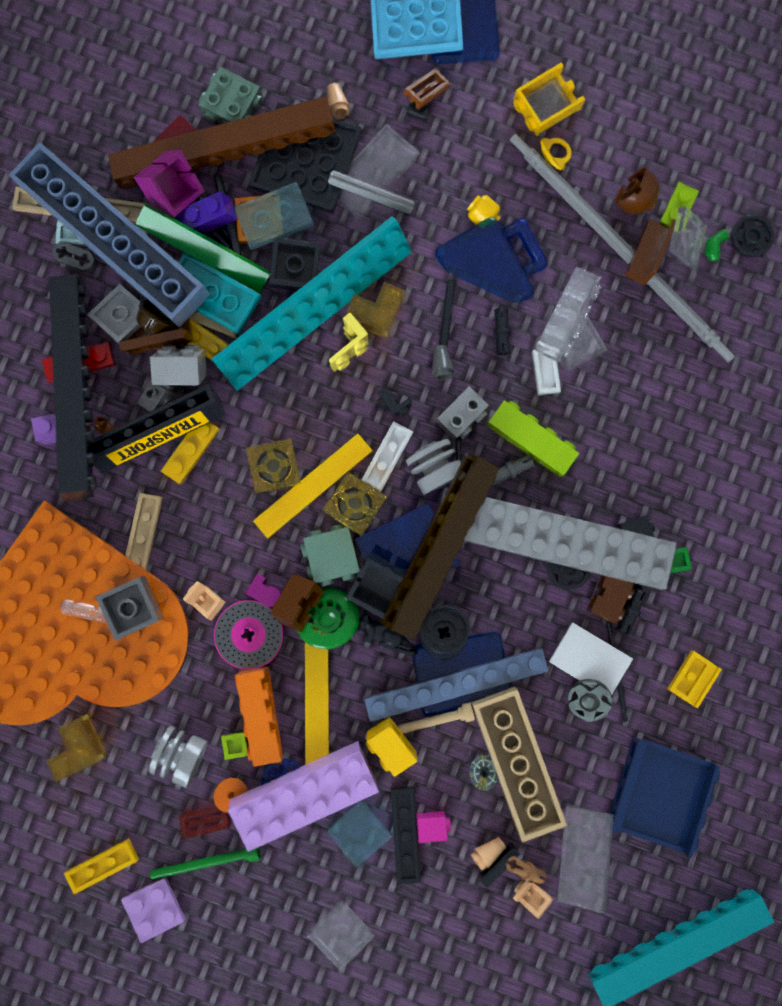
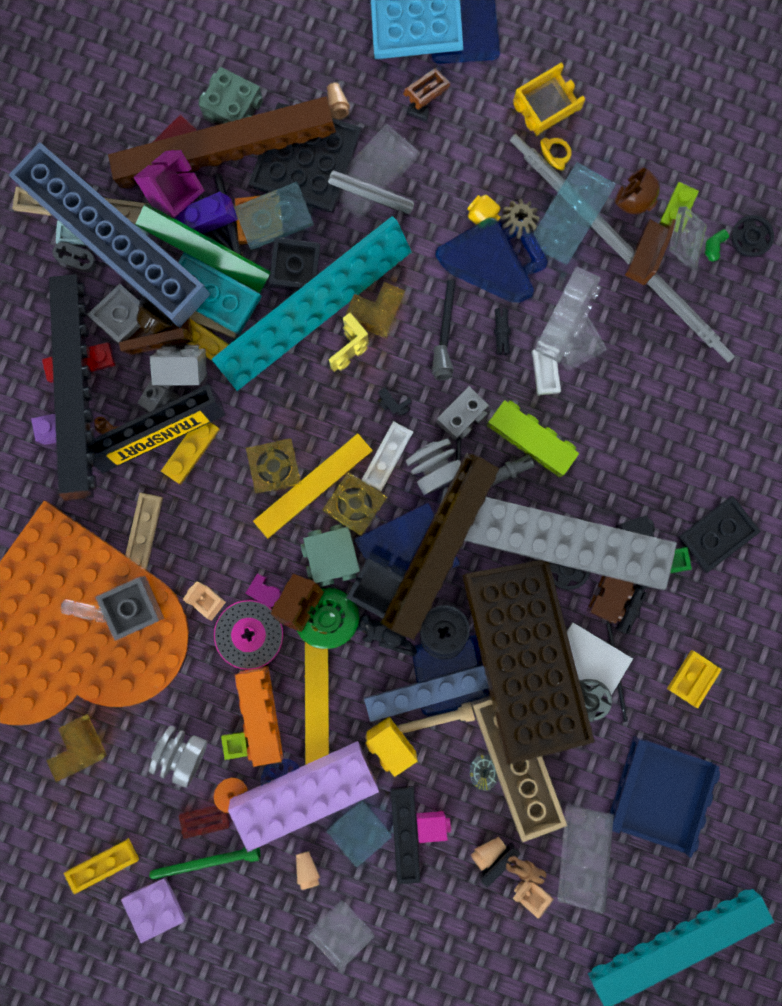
(306, 871): none -> light nougat cone
(523, 211): none -> dark tan gear
(527, 660): none -> dark brown plate
(572, 213): none -> clear light blue tile
(719, 534): none -> black tile

